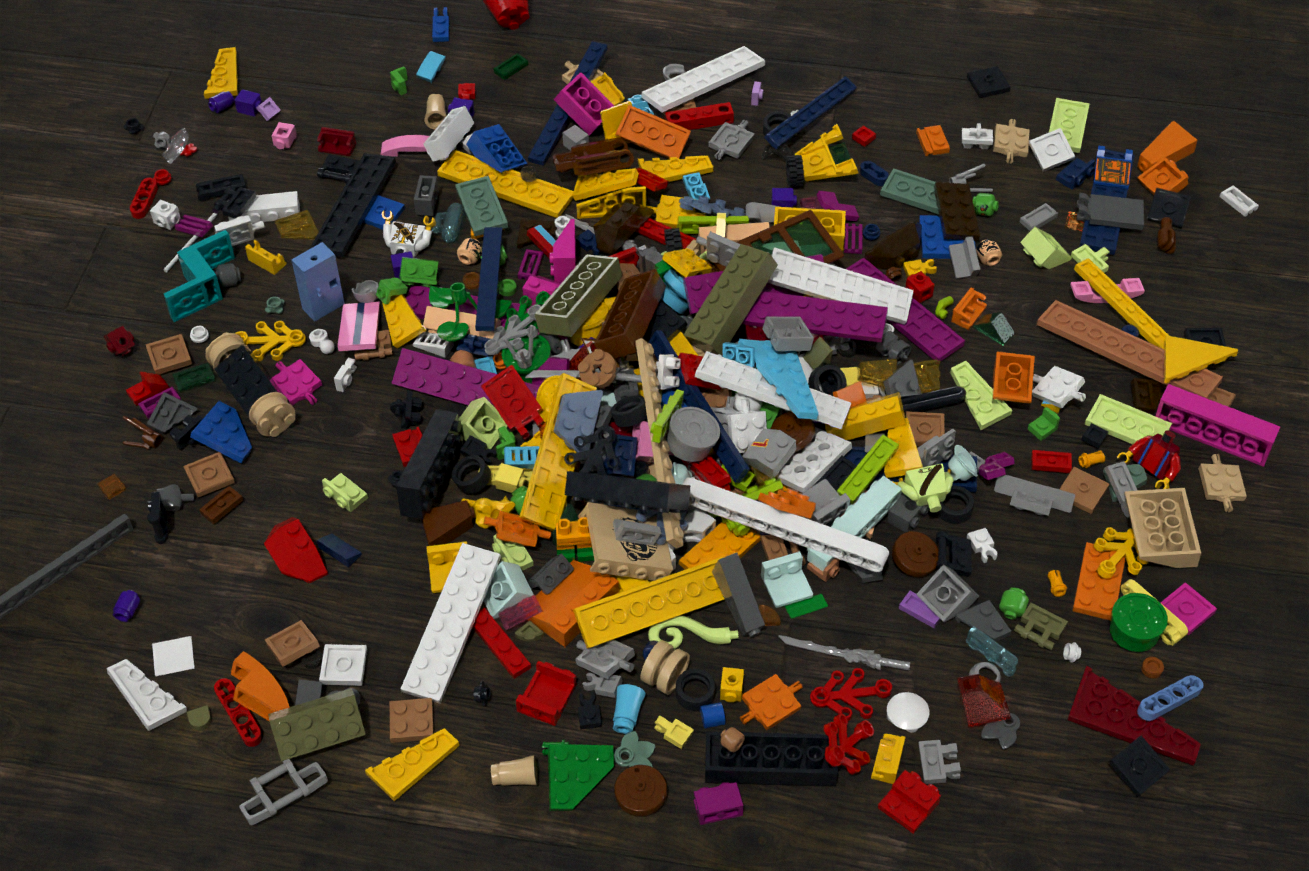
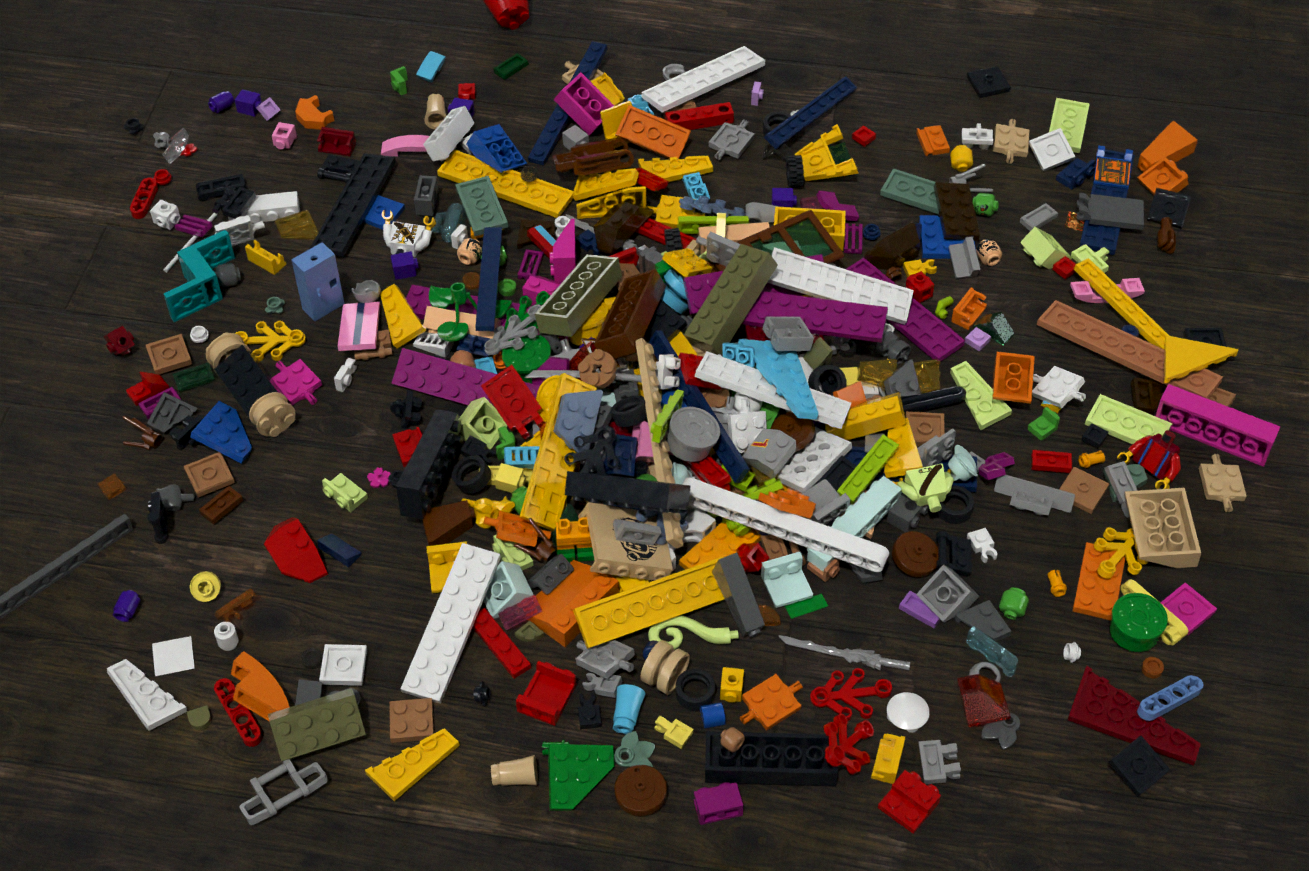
(205, 586): none -> light yellow plate
(224, 74): yellow wing -> none
(226, 636): none -> white brick
(242, 600): none -> clear orange plate
(292, 643): medium nougat plate -> none
(310, 116): none -> orange piece
(320, 339): white plate -> none
(378, 478): none -> dark pink plant
(390, 287): bright green bracket -> none
(418, 271): bright green bracket -> none
(440, 26): blue hinge -> none
(459, 236): none -> white plate
(523, 356): light grey plant -> none
(544, 550): none -> reddish brown plant
(752, 556): none -> red brick
(873, 173): dark blue beam -> none
(961, 158): none -> yellow head
(977, 339): none -> lavender plate
(1043, 621): olive plate -> none
(1064, 267): none -> red plate
(1236, 201): white tile -> none

